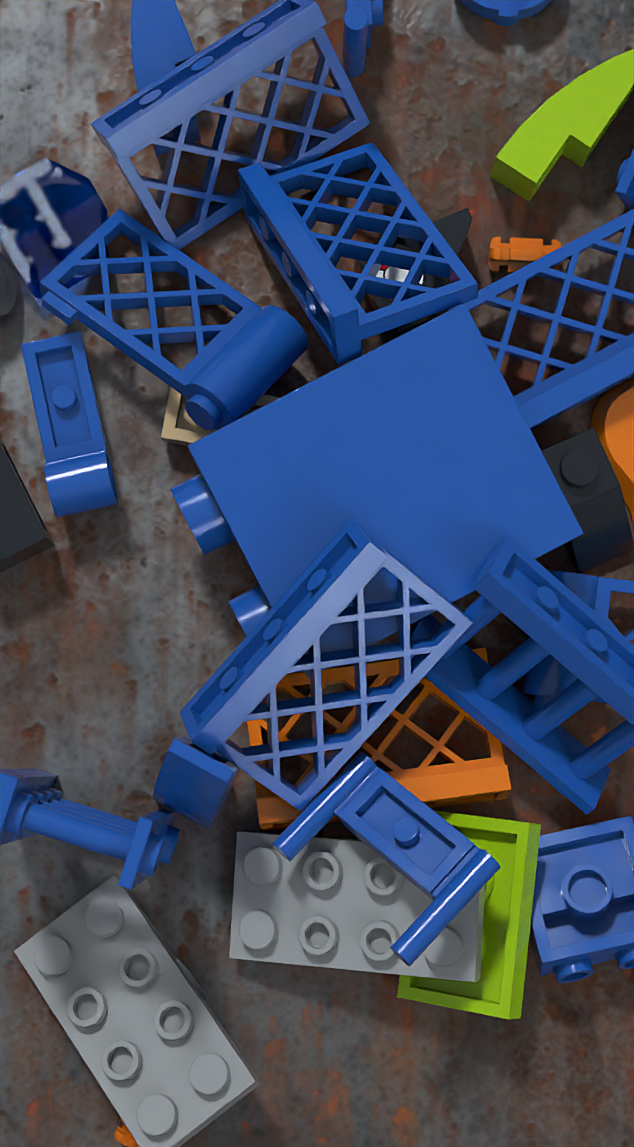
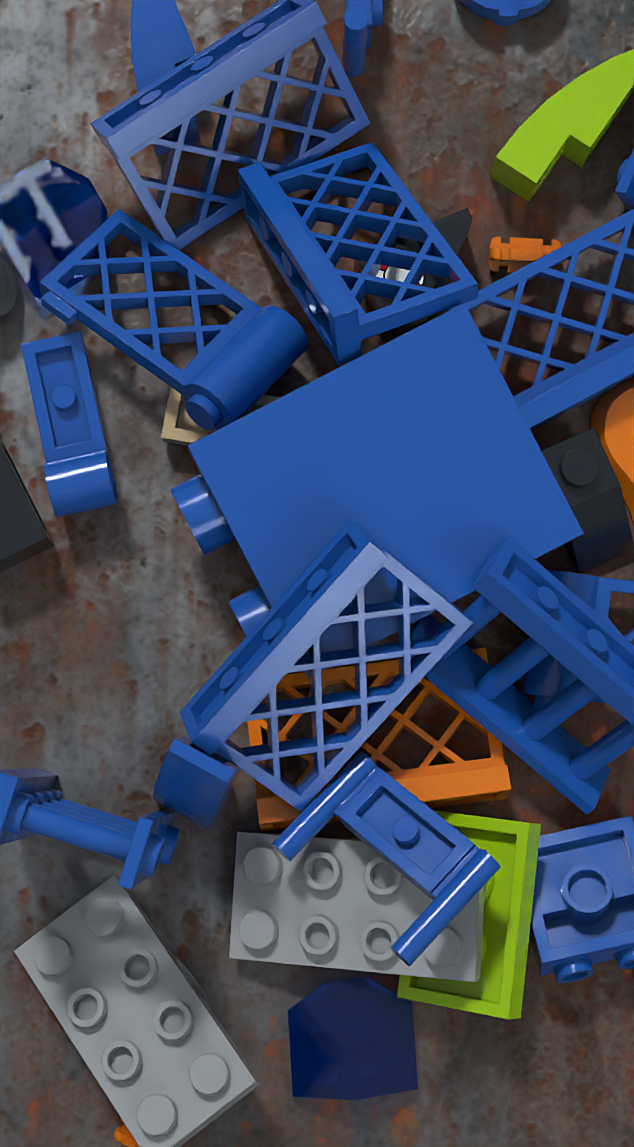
(352, 1041): none -> clear blue slope

